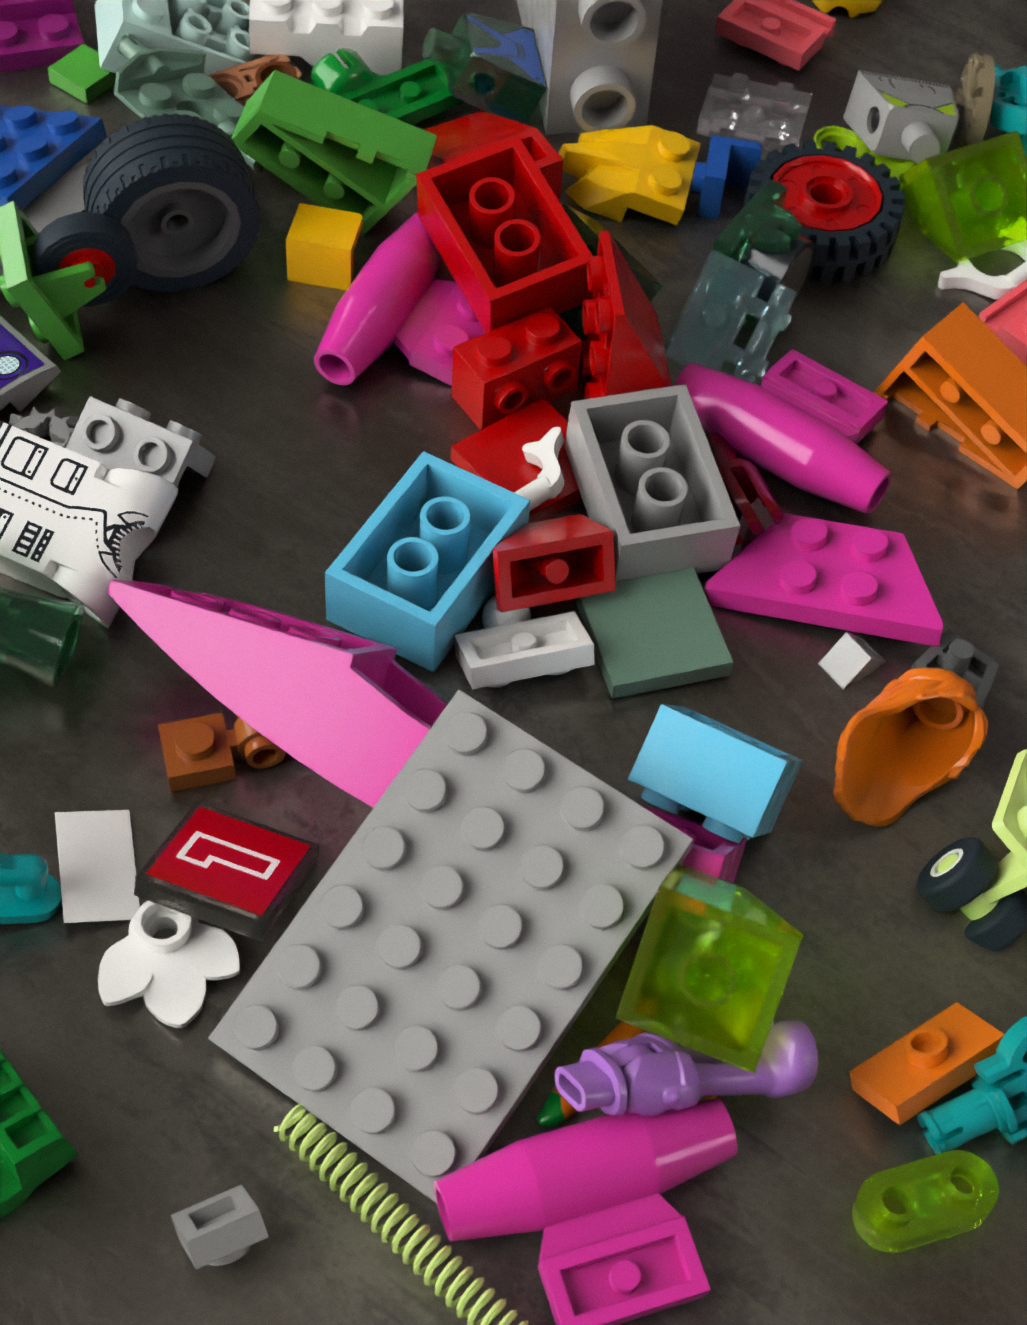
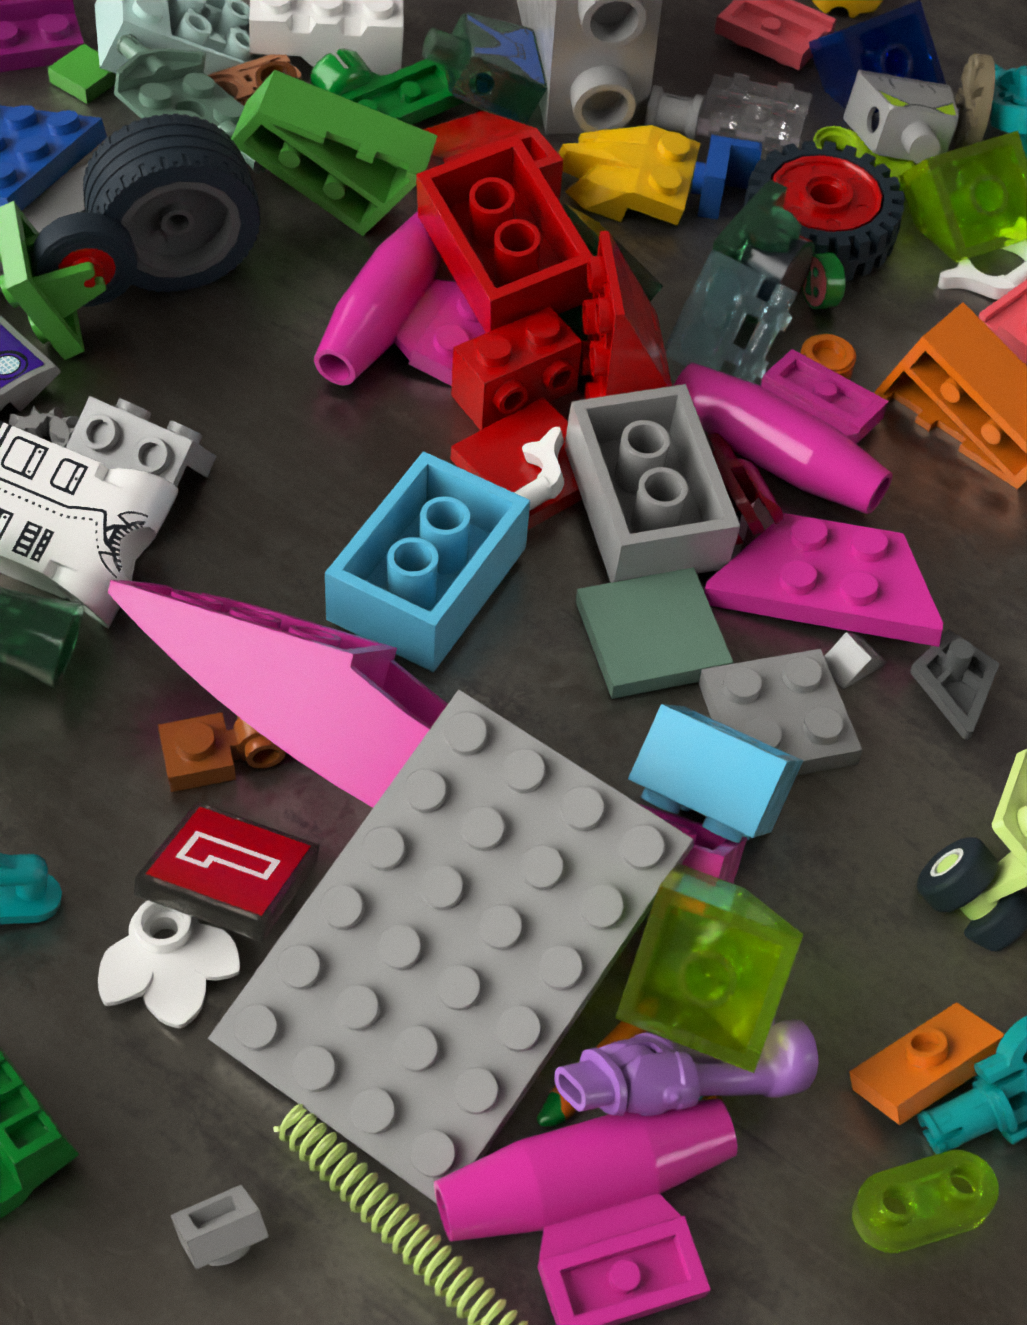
(96, 865): white sticker -> none
(322, 246): yellow panel -> none
(521, 648): white plate -> none
(553, 563): red slope -> none
(674, 112): none -> light grey bush
(785, 704): none -> light grey plate
(824, 282): none -> green tile
(831, 352): none -> orange tile
(886, 44): none -> clear blue slope
(907, 744): orange hair -> none

